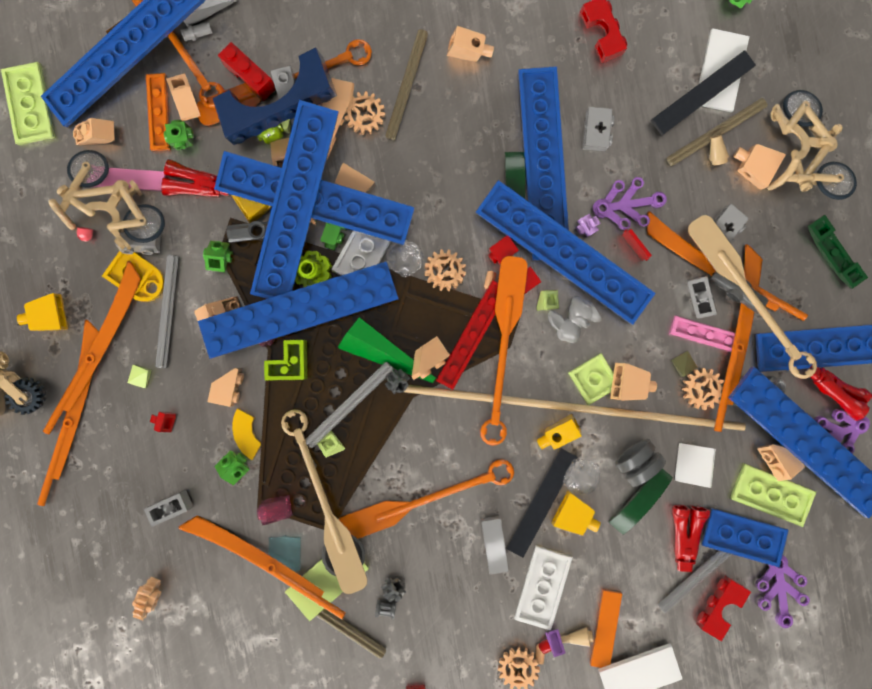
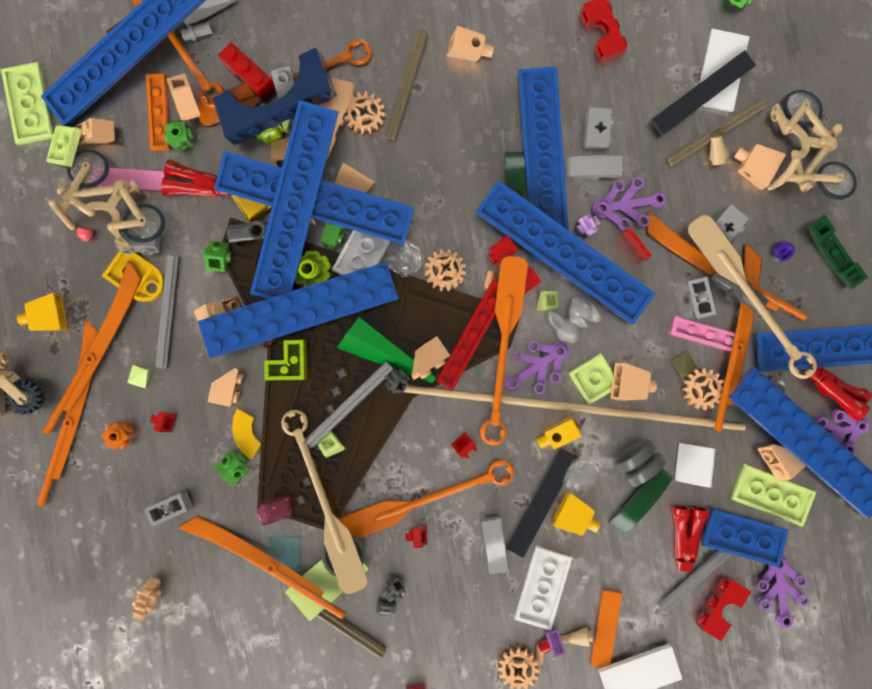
(64, 145): none -> yellowish green tile
(123, 432): none -> orange brick
(418, 536): none -> red tile
(464, 445): none -> red tile
(539, 364): none -> medium lavender plant
(593, 166): none -> light grey slope
(783, 250): none -> dark purple tile

